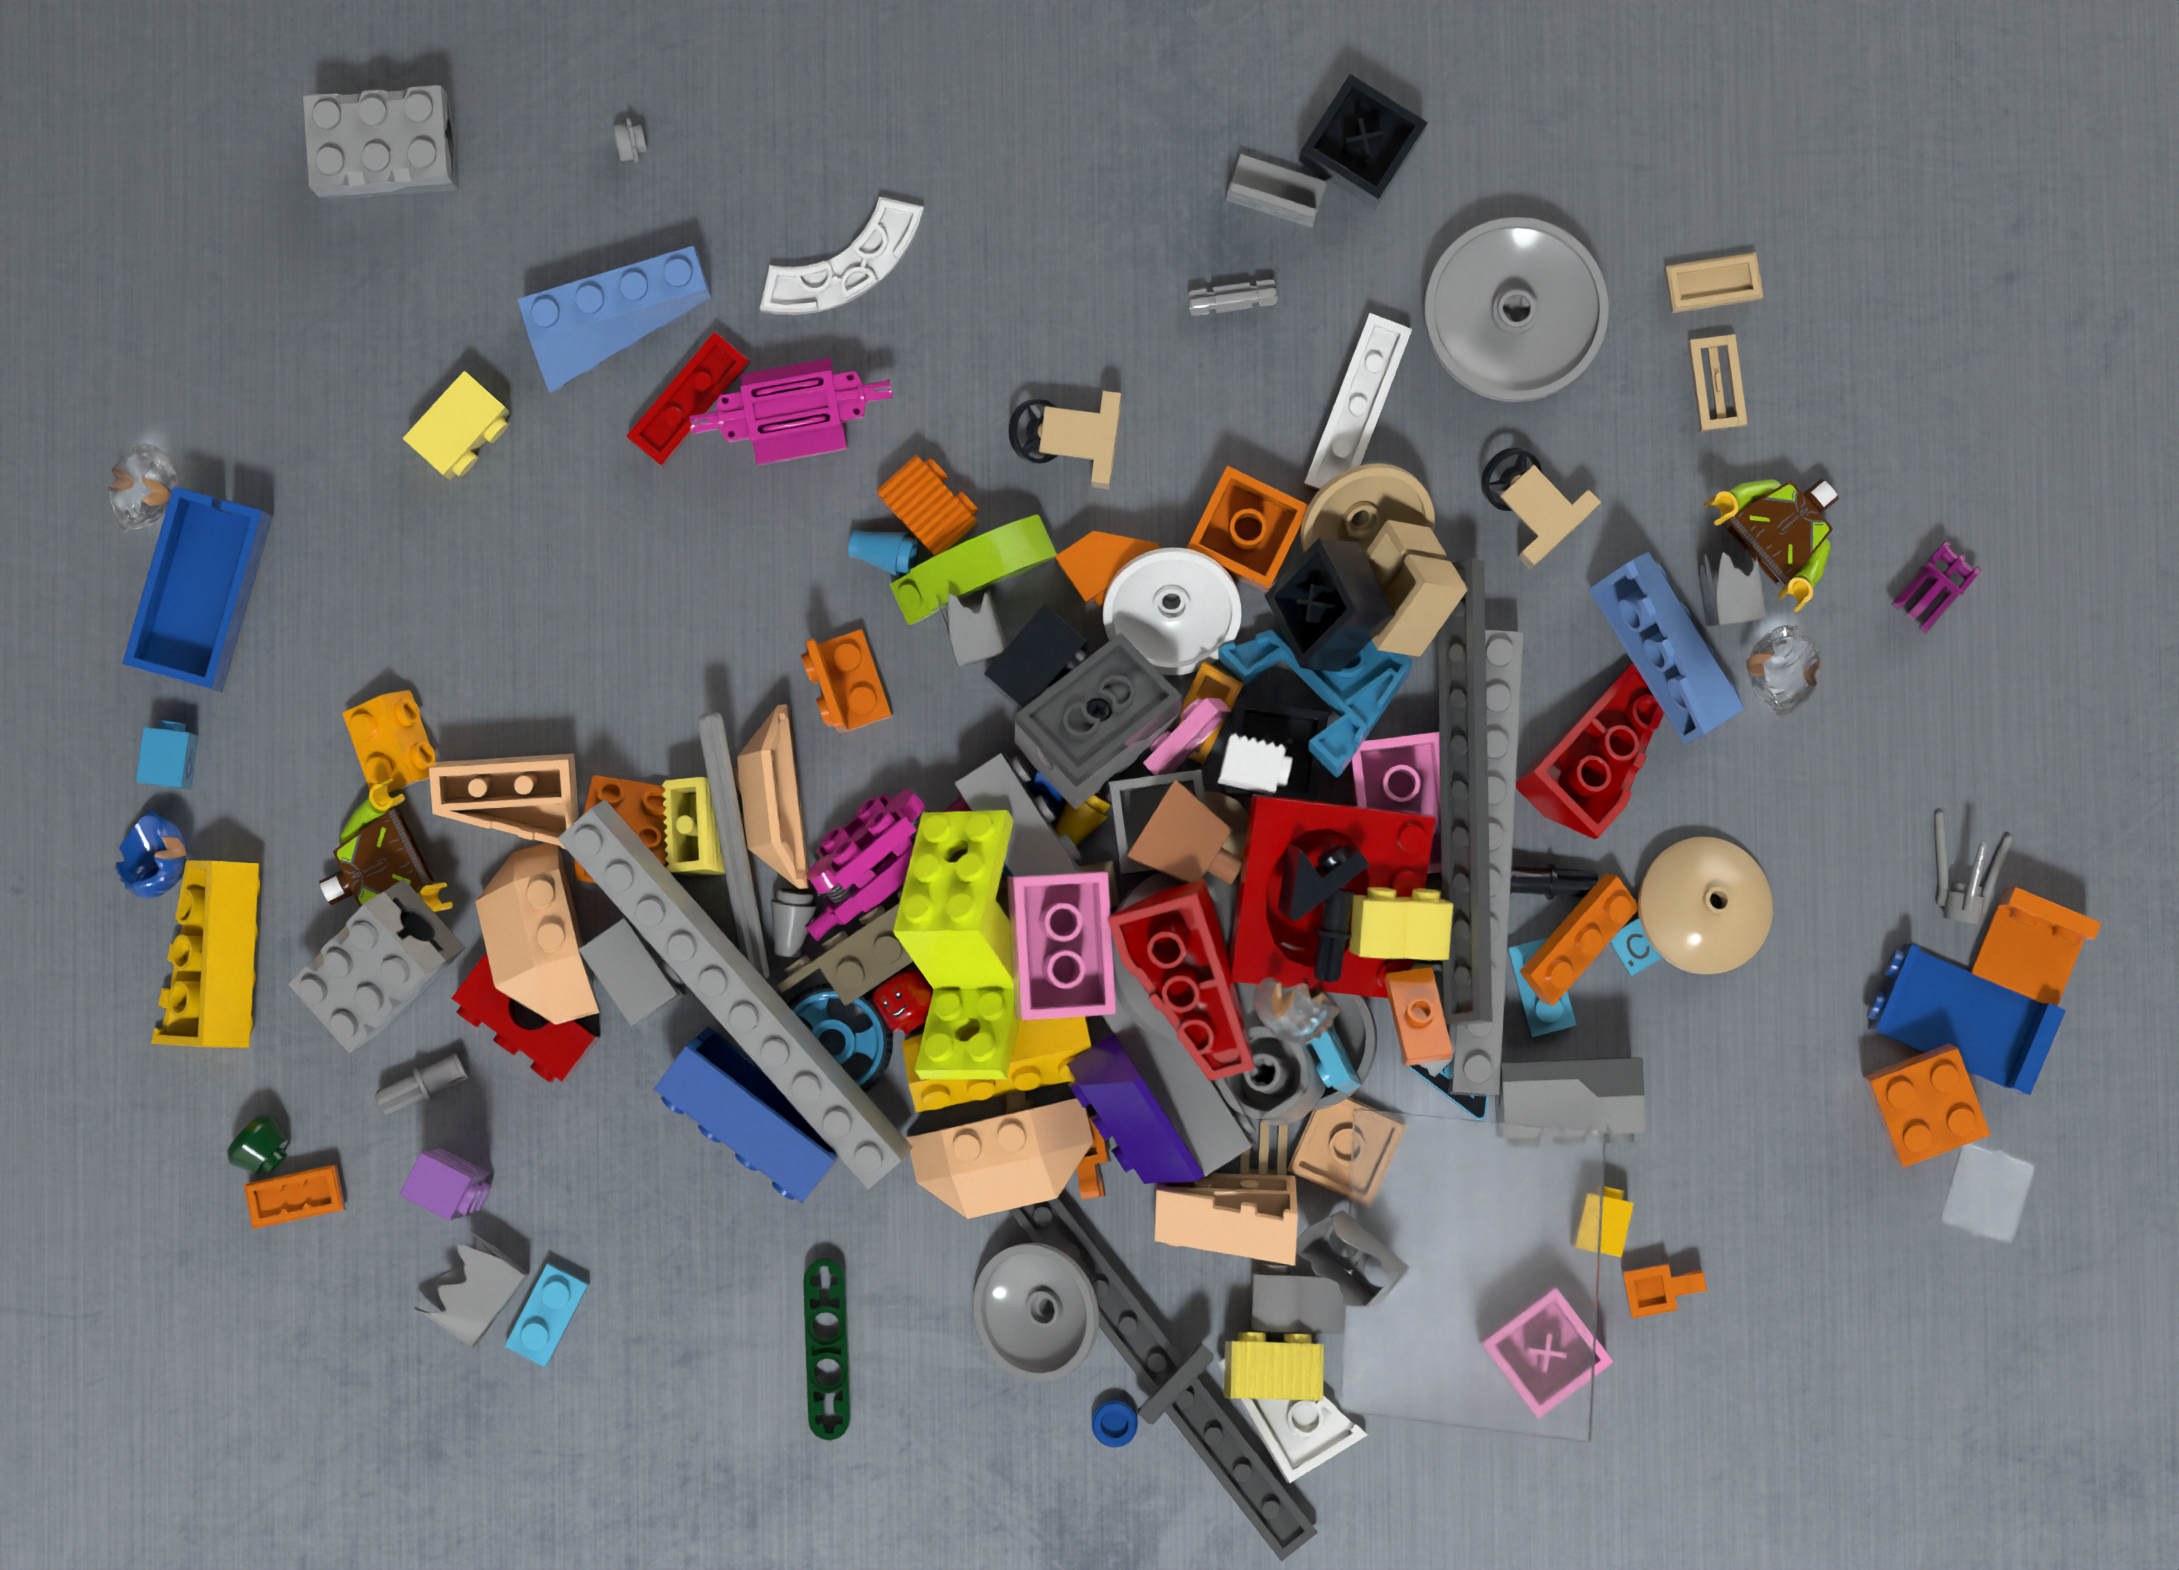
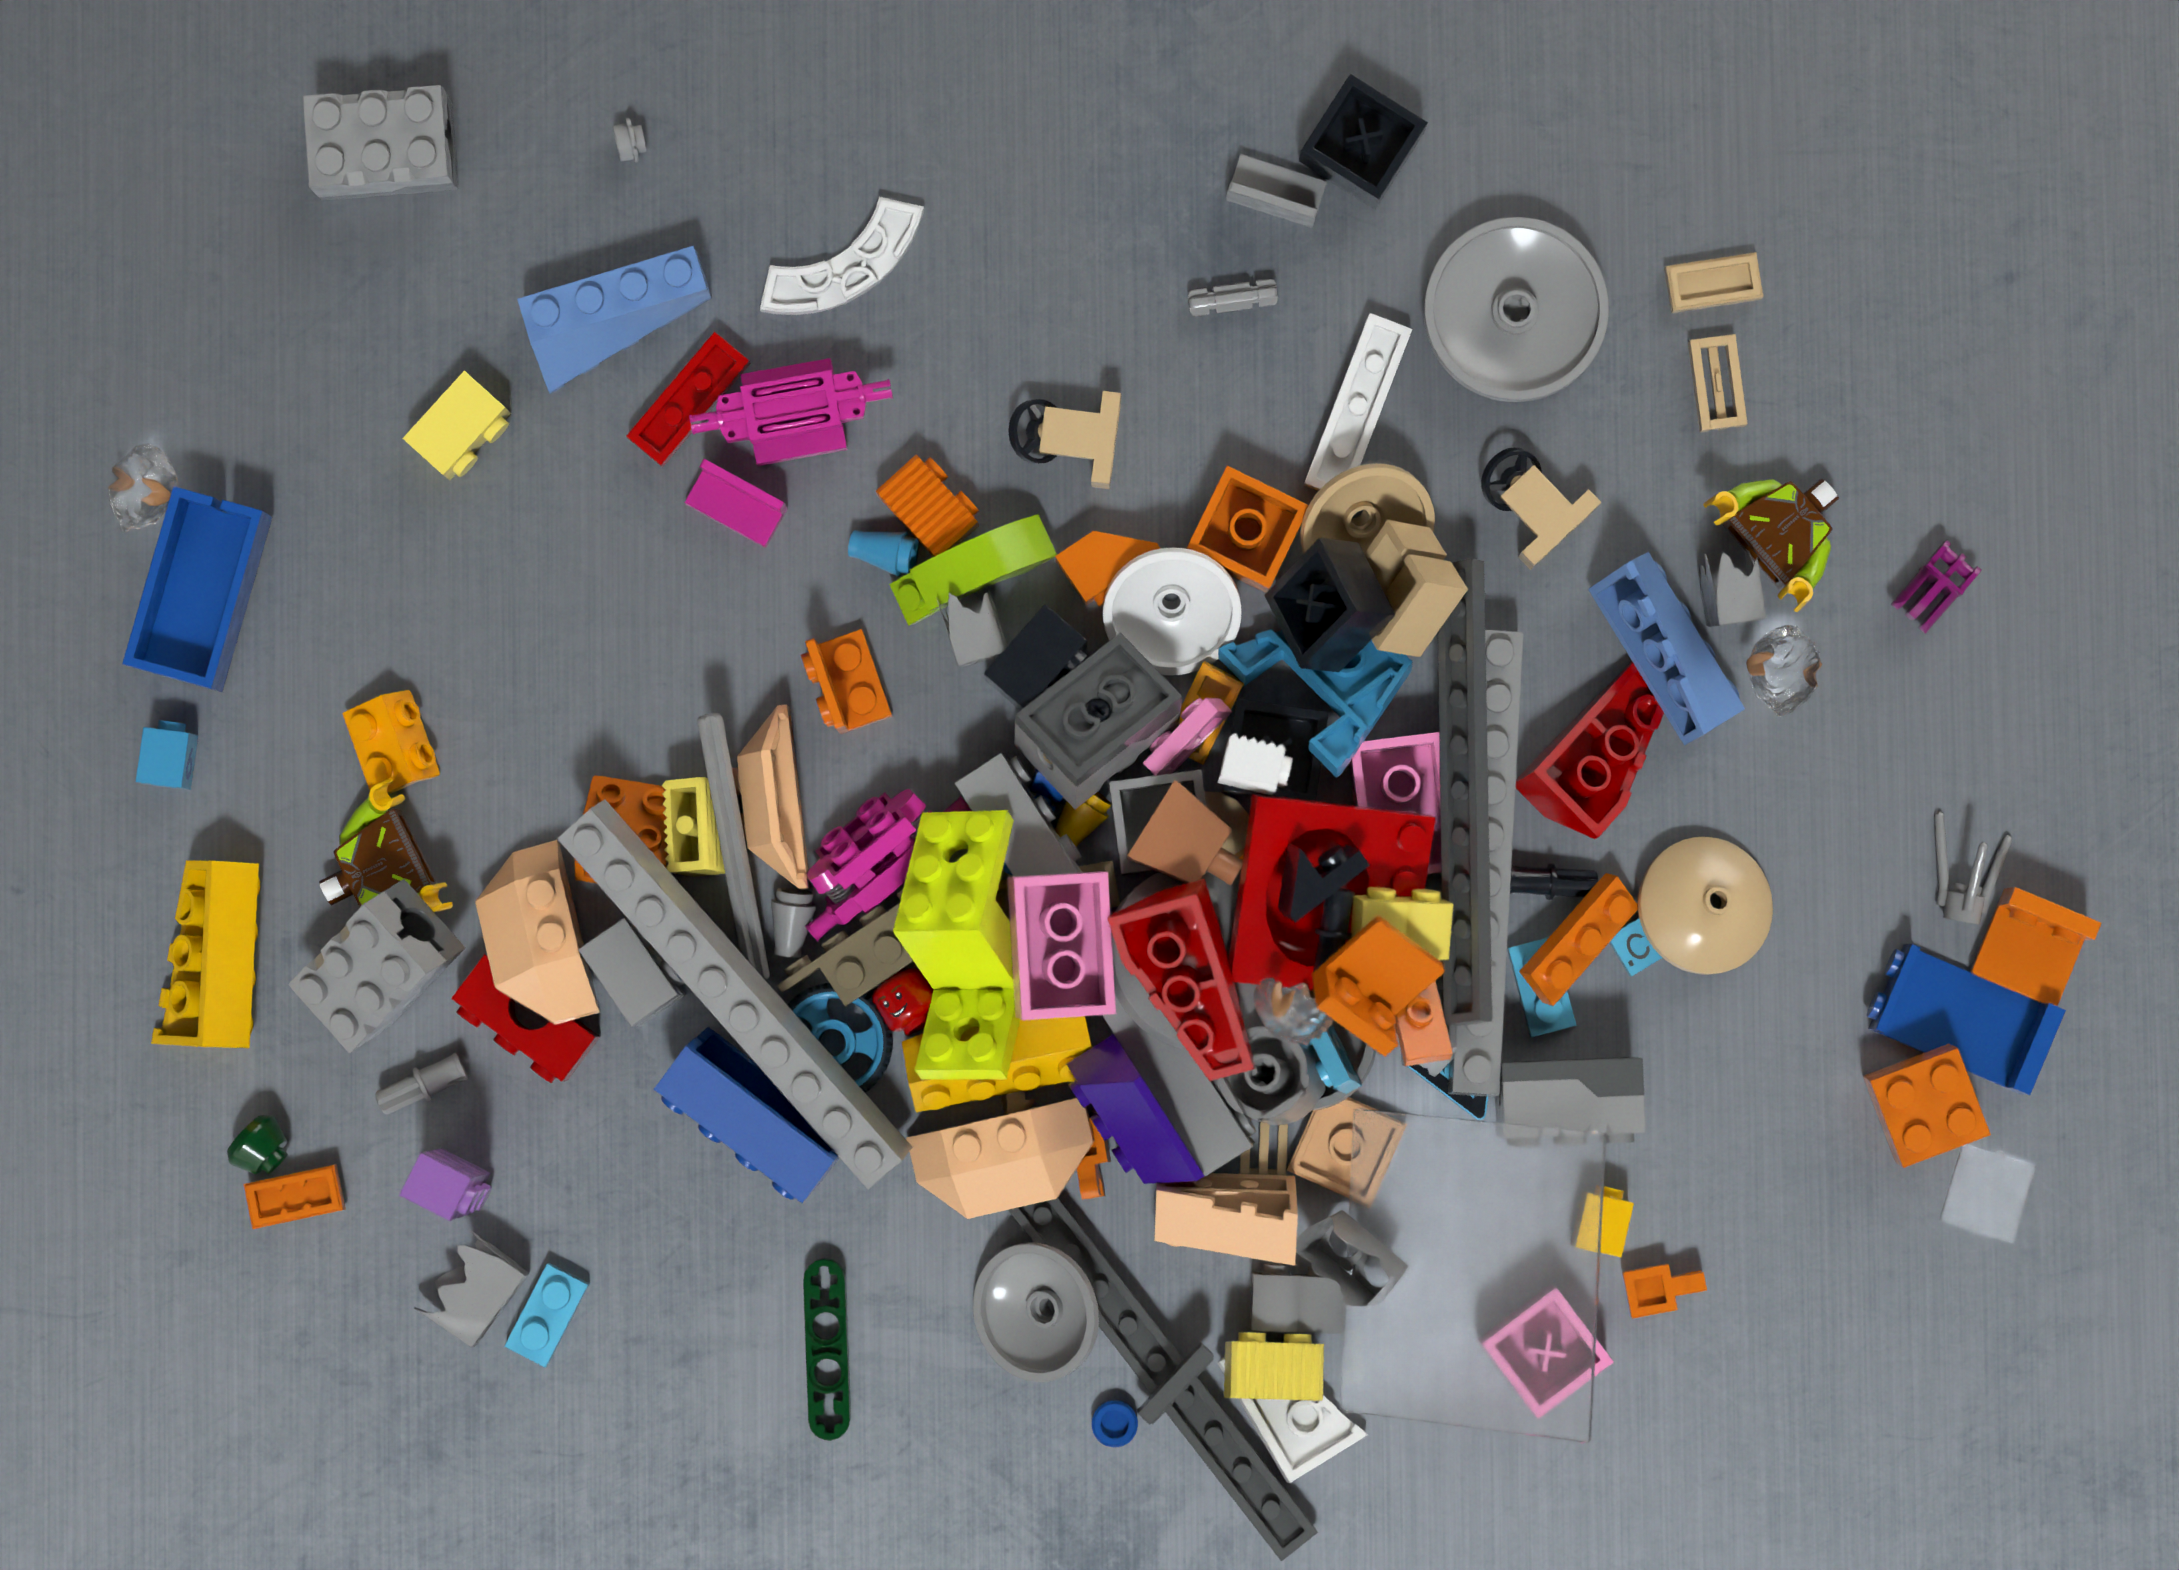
(152, 856): blue hair -> none
(510, 794): light nougat wedge -> none
(736, 504): none -> dark pink panel
(1373, 982): none -> orange bracket

